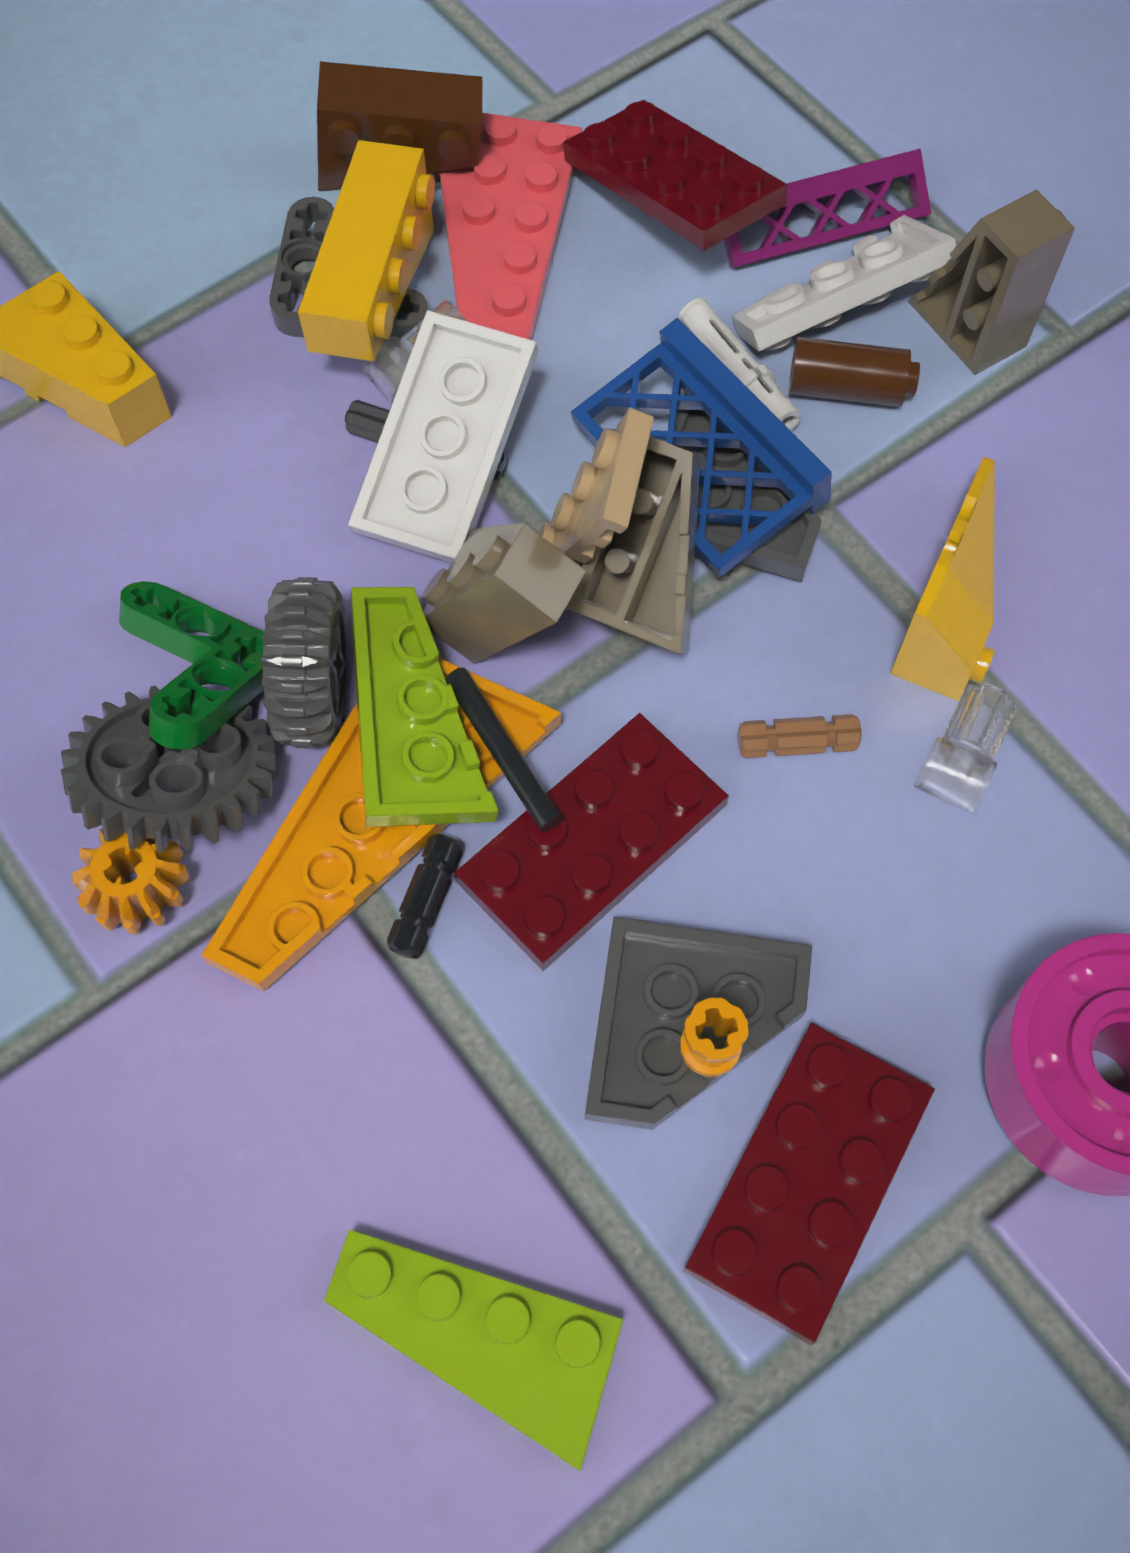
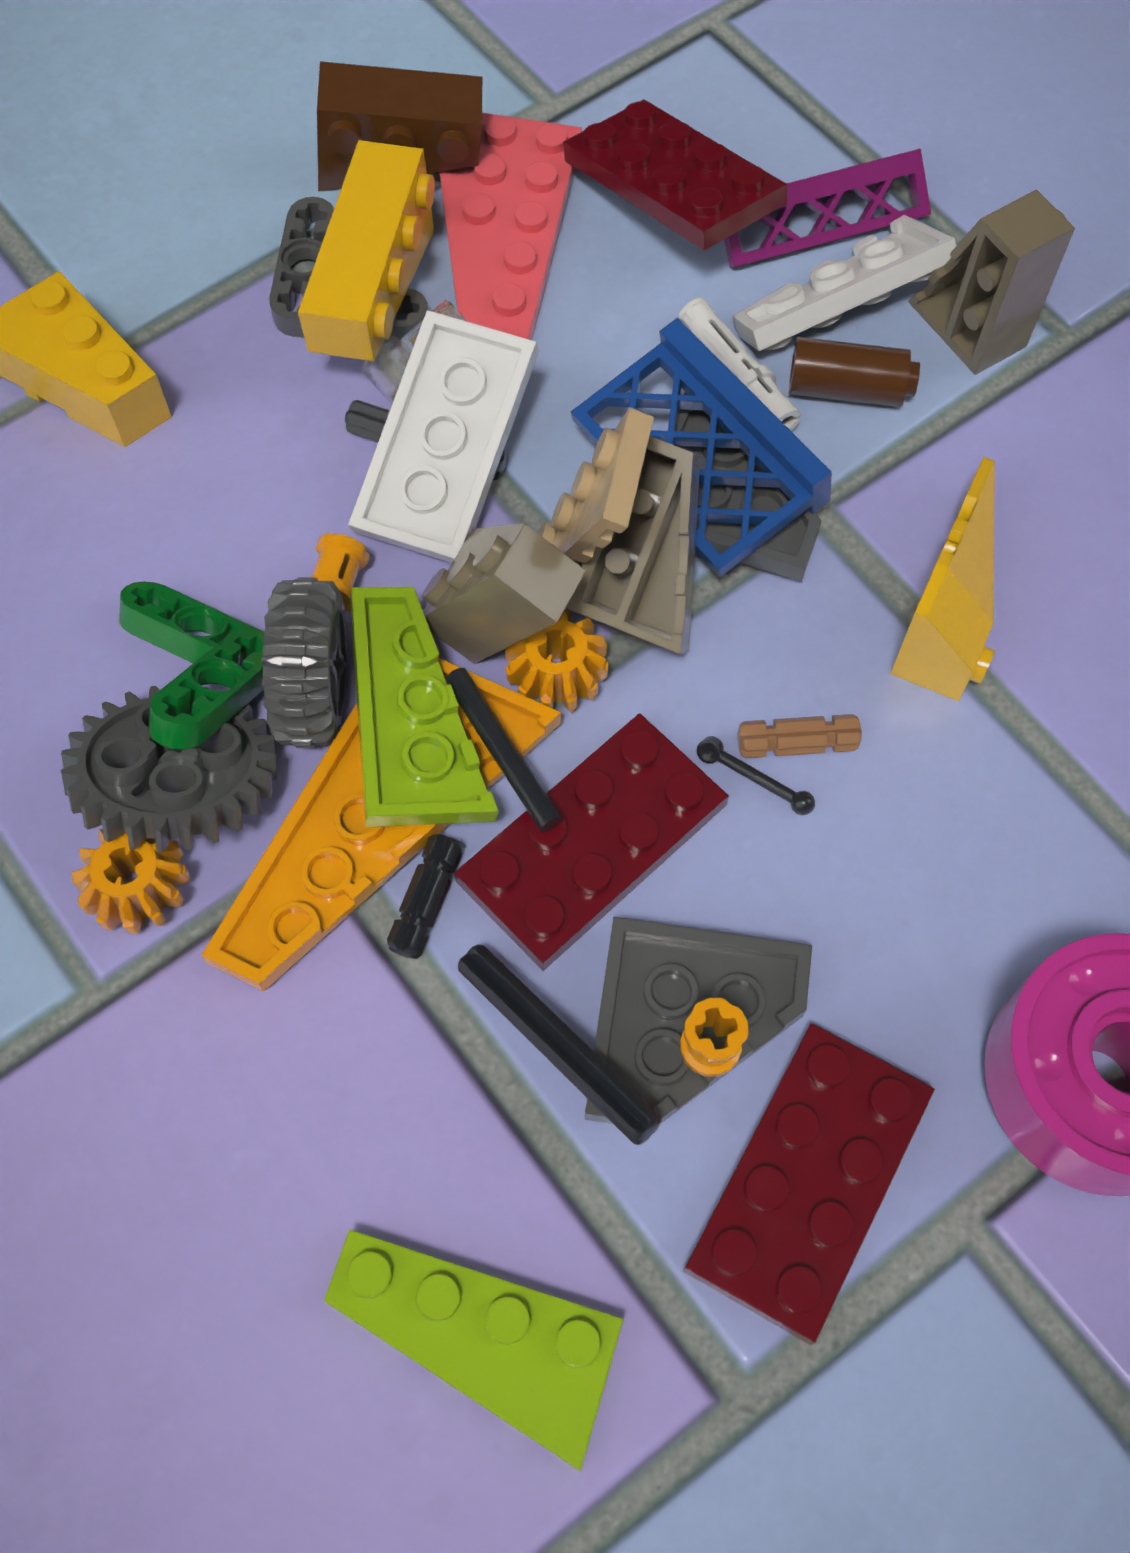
(339, 562): none -> light orange bush
(560, 1045): none -> black axle
(576, 674): none -> light orange gear
(712, 750): none -> black hinge
(963, 758): clear piece -> none

